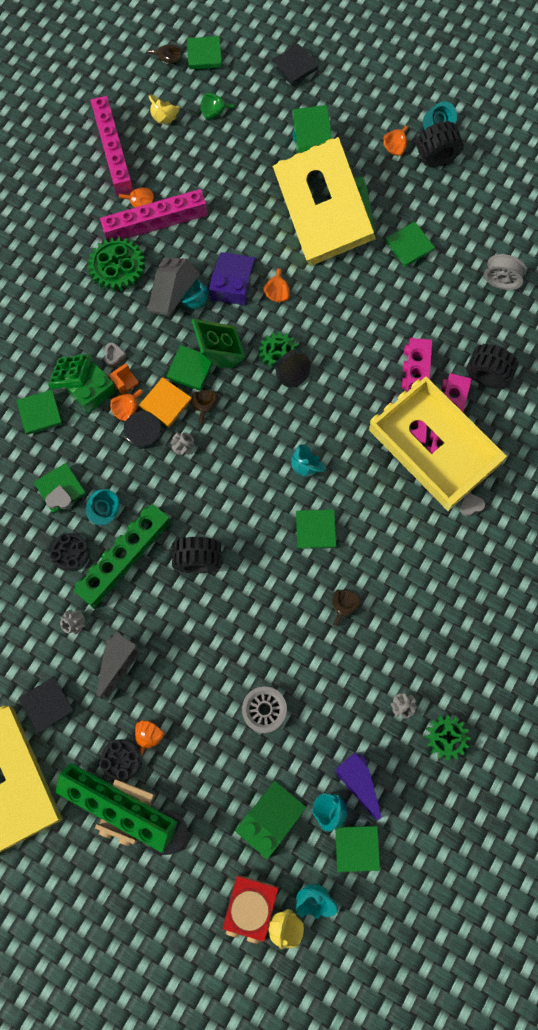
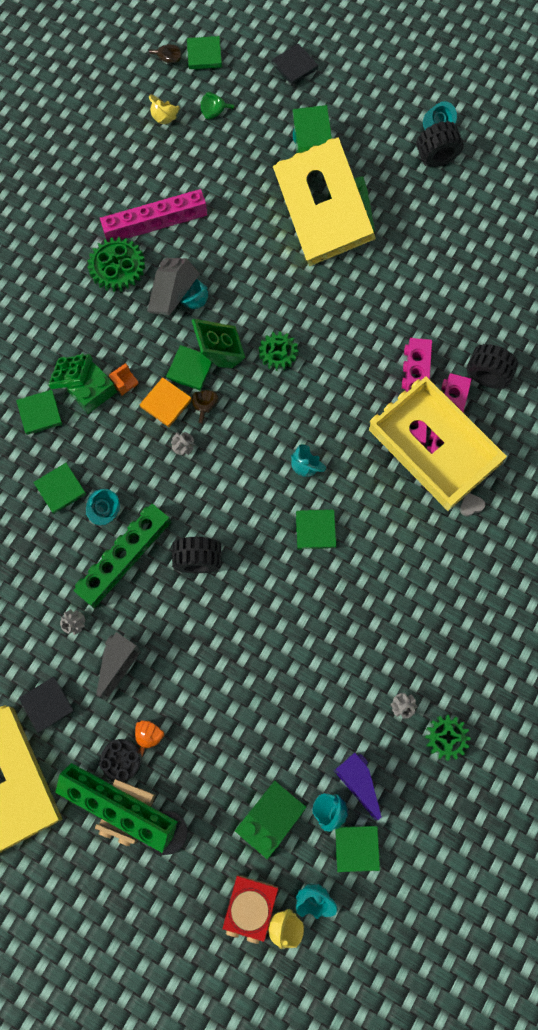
(58, 498): light grey tile -> none
(69, 552): black tile -> none
(111, 145): dark pink brick -> none
(114, 354): light grey tile -> none
(124, 405): orange piece -> none
(139, 197): orange piece -> none
(142, 429): black tile -> none
(231, 278): dark purple slope -> none
(271, 692): light grey wheel -> none
(277, 288): orange piece -> none
(292, 368): black tile -> none
(345, 603): dark brown piece -> none
(396, 141): orange piece -> none
(409, 244): green tile -> none
(505, 272): light grey wheel -> none

